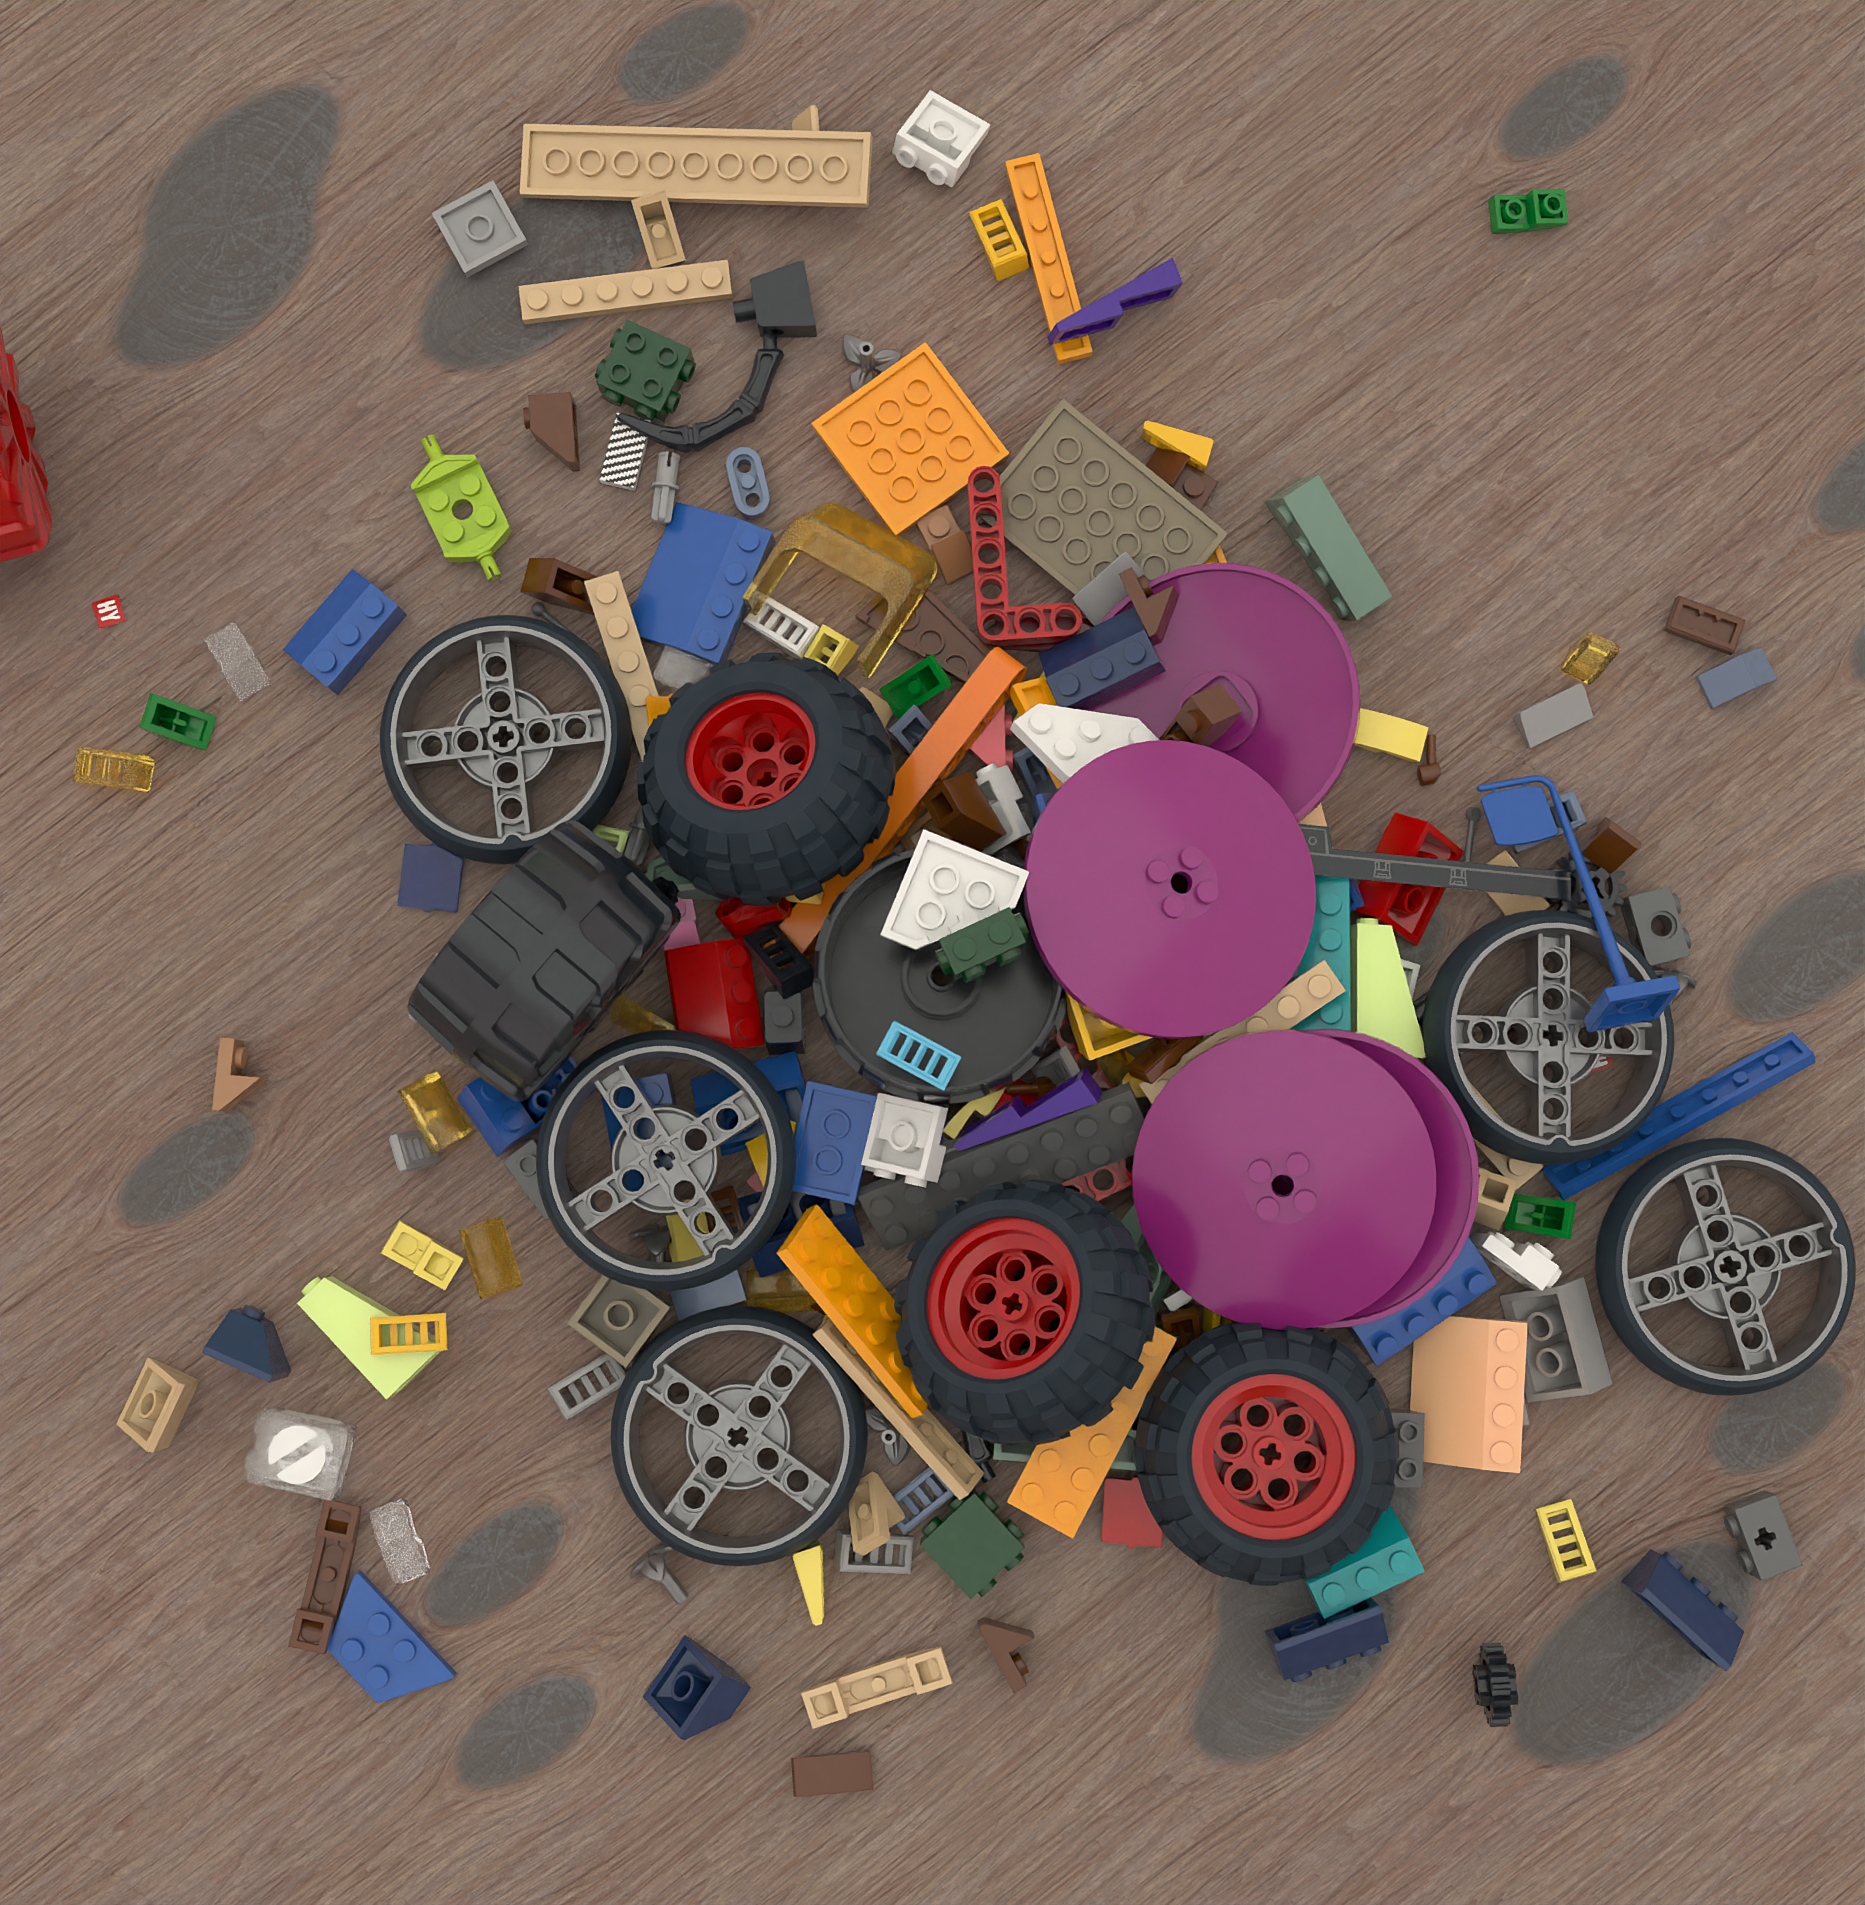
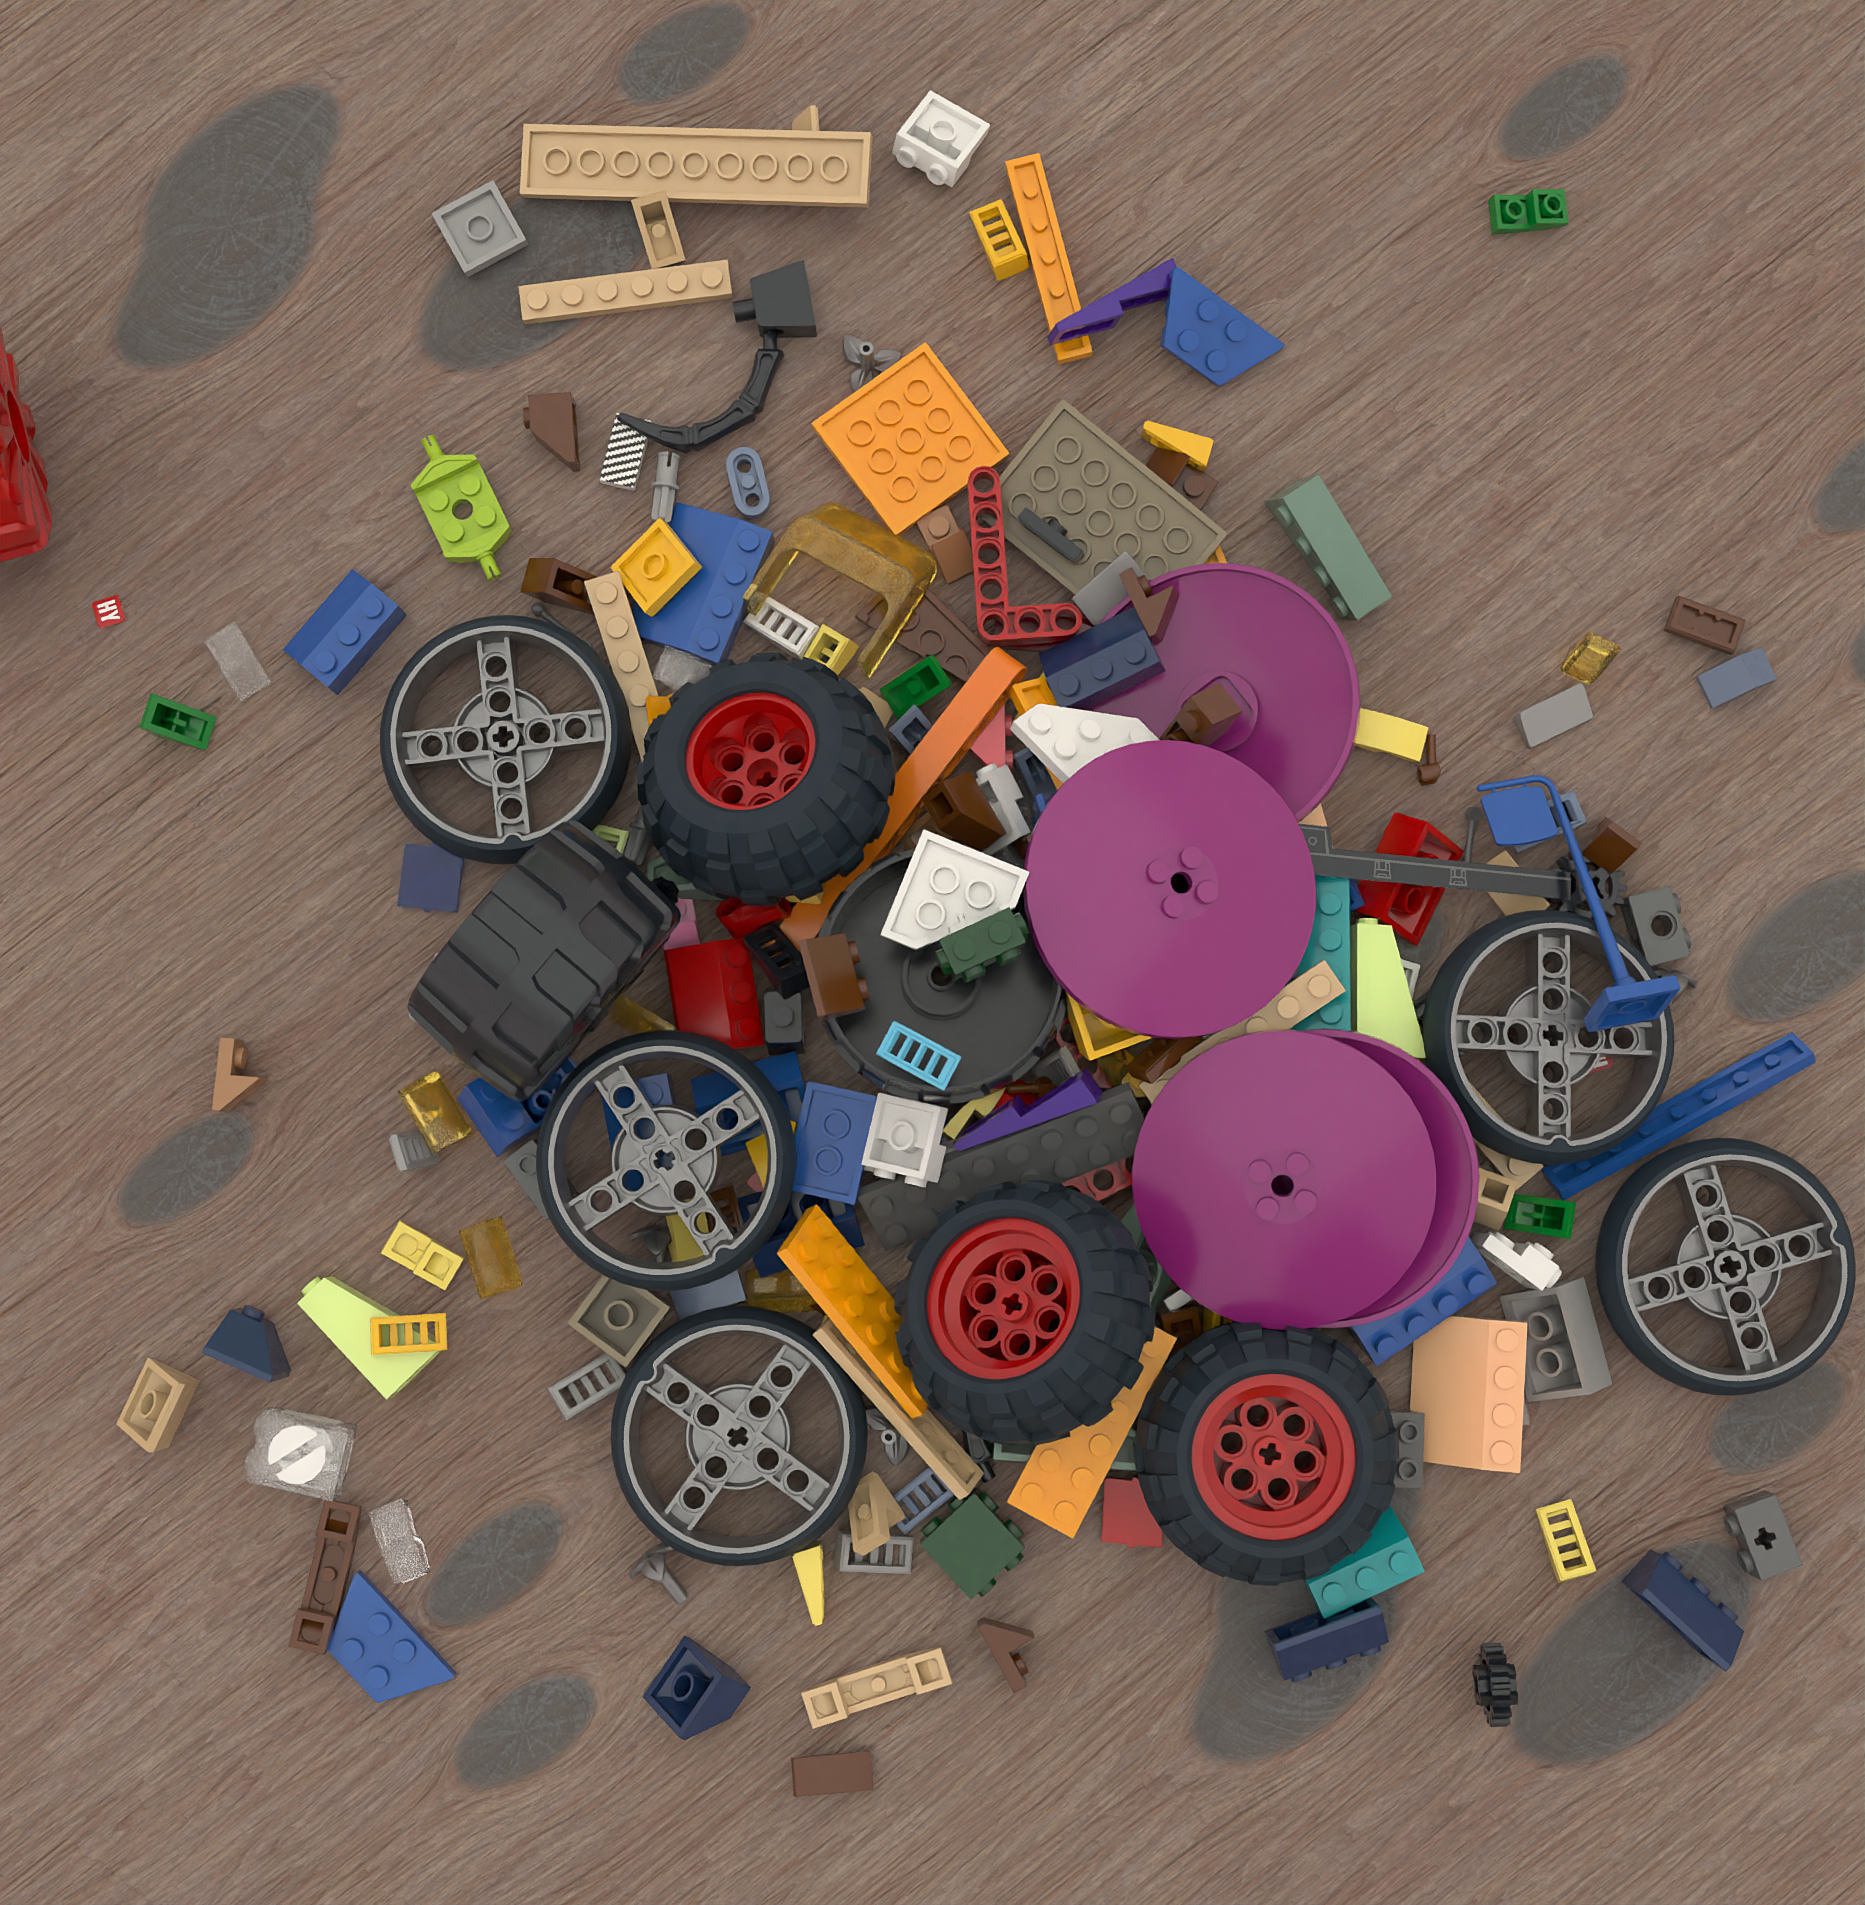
(135, 775): clear yellow slope -> none
(644, 371): dark green brick -> none
(656, 567): none -> yellow plate
(832, 975): none -> reddish brown slope
(1052, 534): none -> black plate
(1211, 332): none -> blue wing

